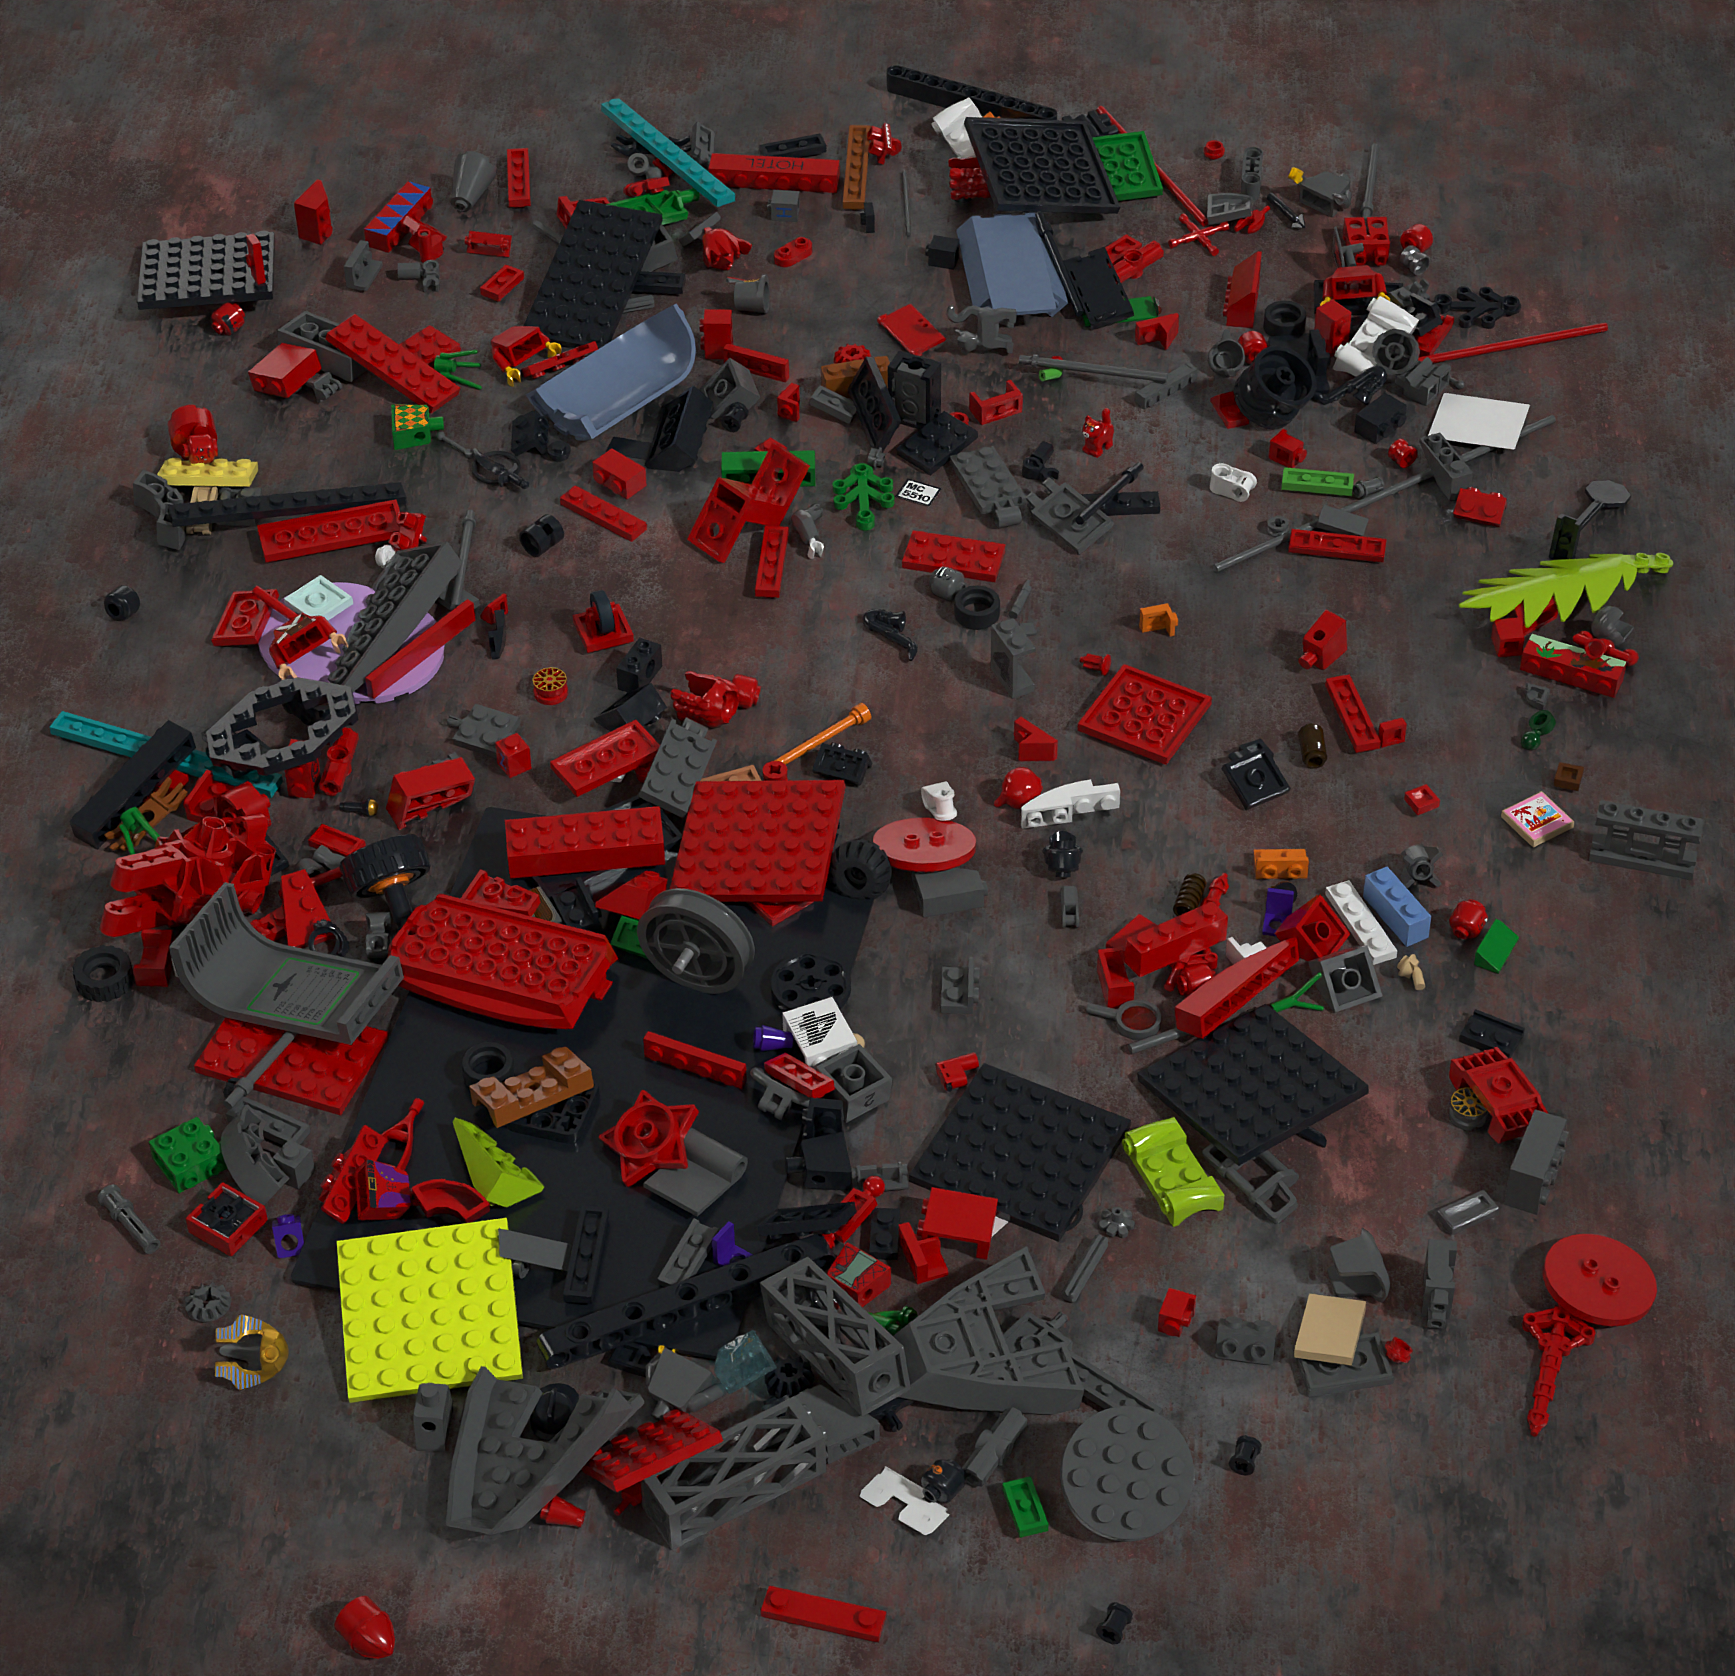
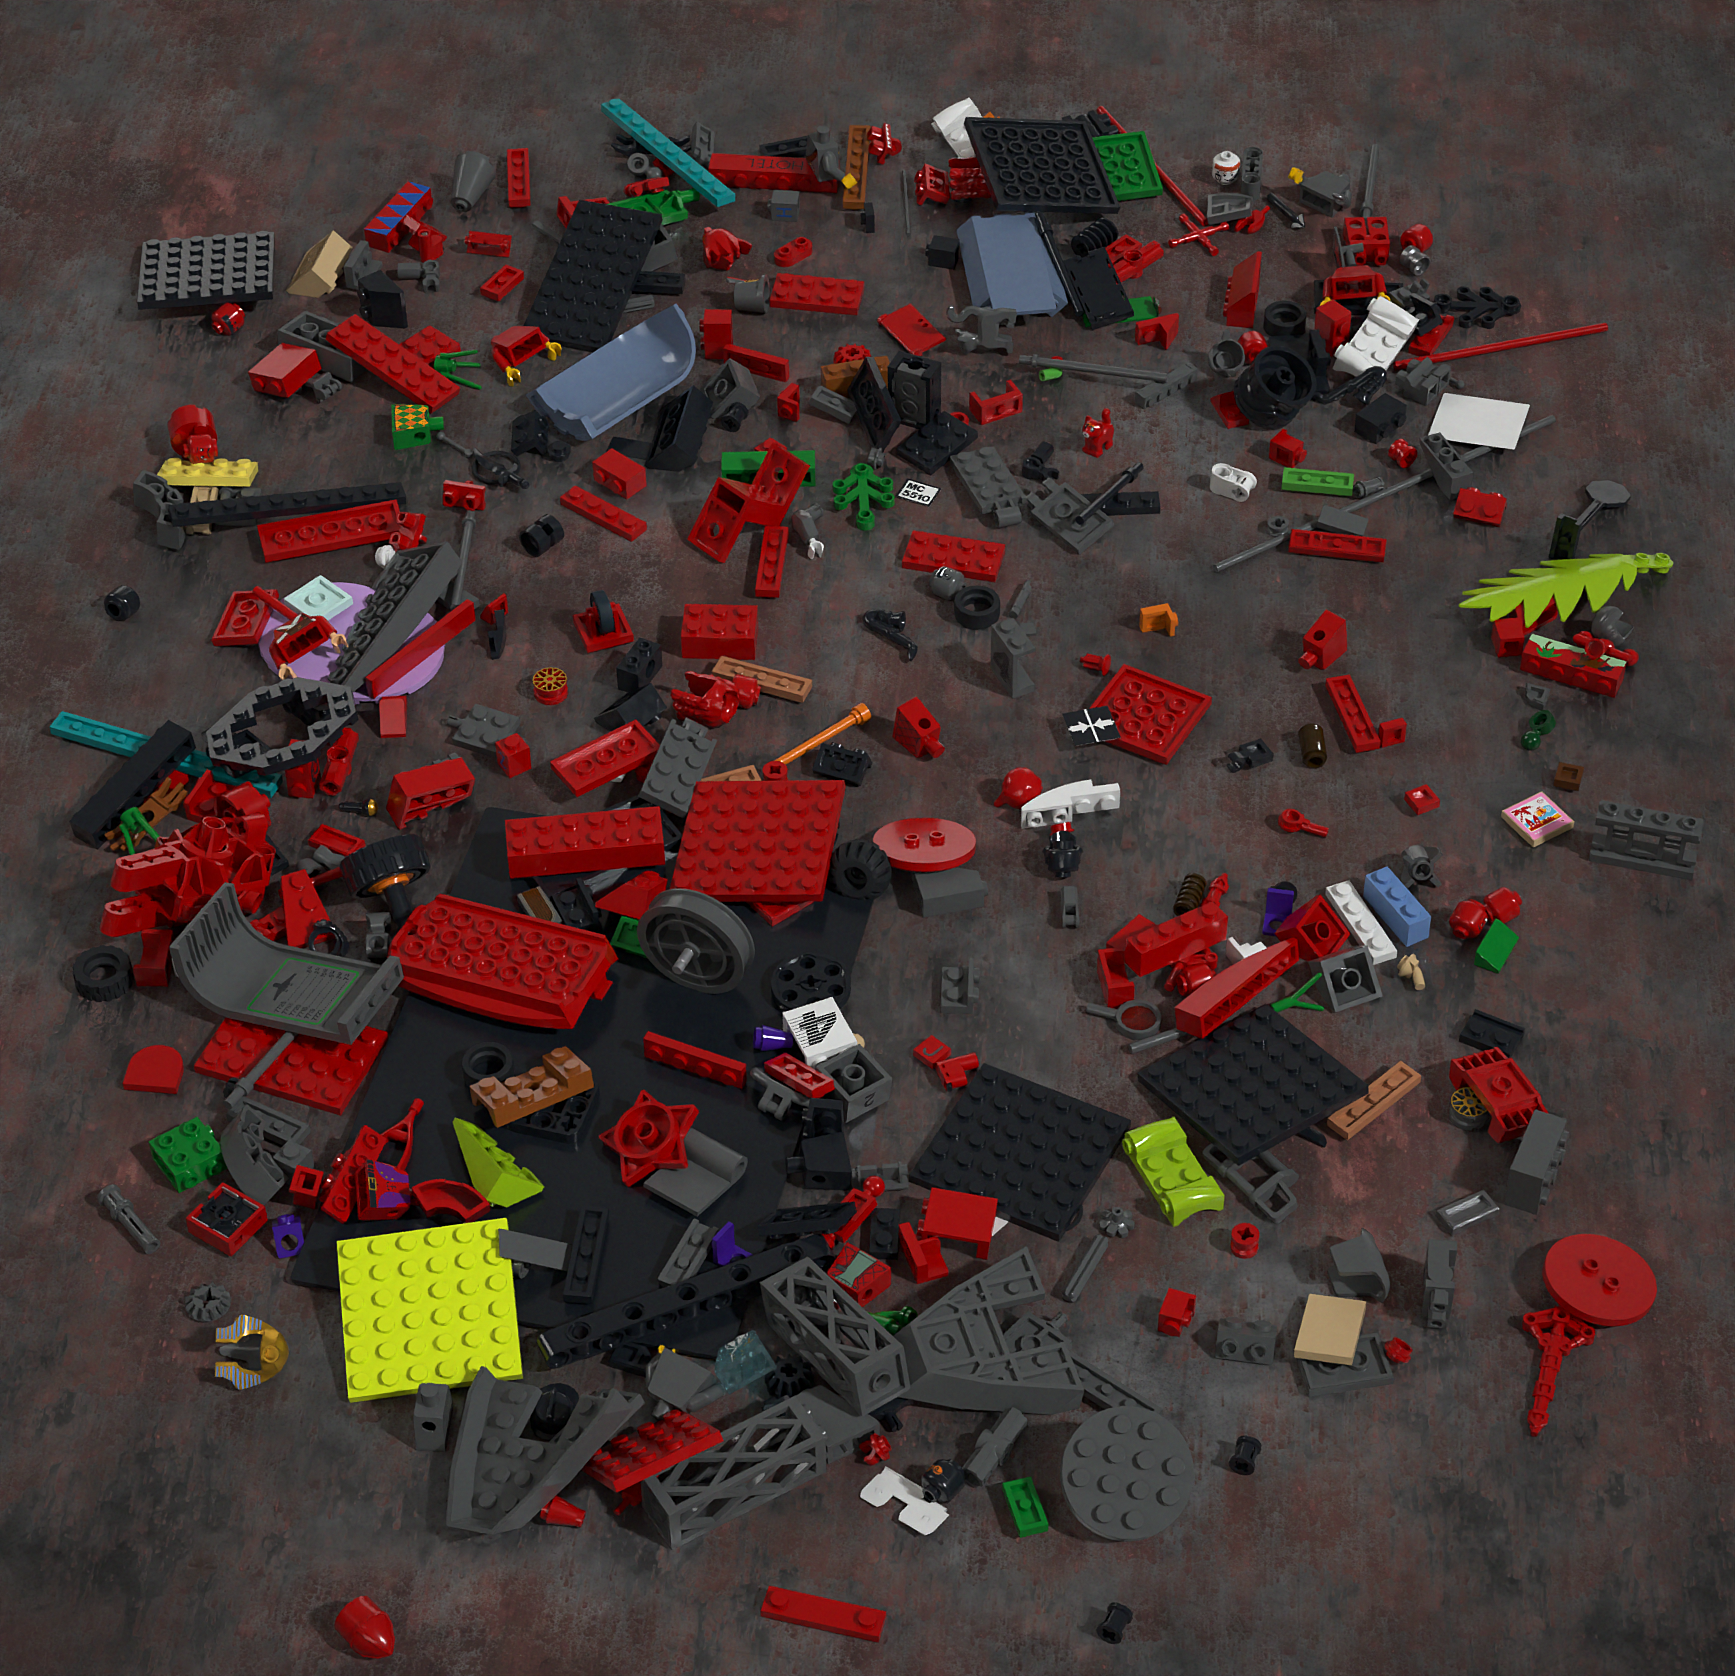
(155, 1070): none -> red tile
(255, 259): red plate -> none
(306, 1186): none -> red brick
(313, 214): red slope -> none
(320, 267): none -> tan slope
(382, 301): none -> black slope
(393, 716): none -> red slope
(464, 495): none -> red hips
(500, 895): red wing -> none
(557, 361): red wing -> none
(699, 229): dark grey tile -> none
(719, 631): none -> red brick
(770, 680): none -> nougat plate
(817, 294): none -> red plate
(824, 157): none -> dark grey torso
(879, 1446): none -> red plate
(917, 729): none -> red torso
(931, 1051): none -> red tile
(932, 183): none -> red bracket
(939, 800): white piece -> none
(947, 92): black beam -> none
(1034, 742): red slope -> none
(1061, 827): none -> red plate
(1091, 725): none -> black sticker
(1095, 236): none -> black piece
(1214, 149): red plate -> none
(1226, 167): none -> white head
(1248, 1247): none -> red wheel
(1256, 778): black tile -> none
(1280, 863): orange bracket -> none
(1293, 821): none -> red plate
(1381, 1096): none -> nougat plate
(1396, 351): dark grey cylinder -> none
(1502, 905): none -> red head

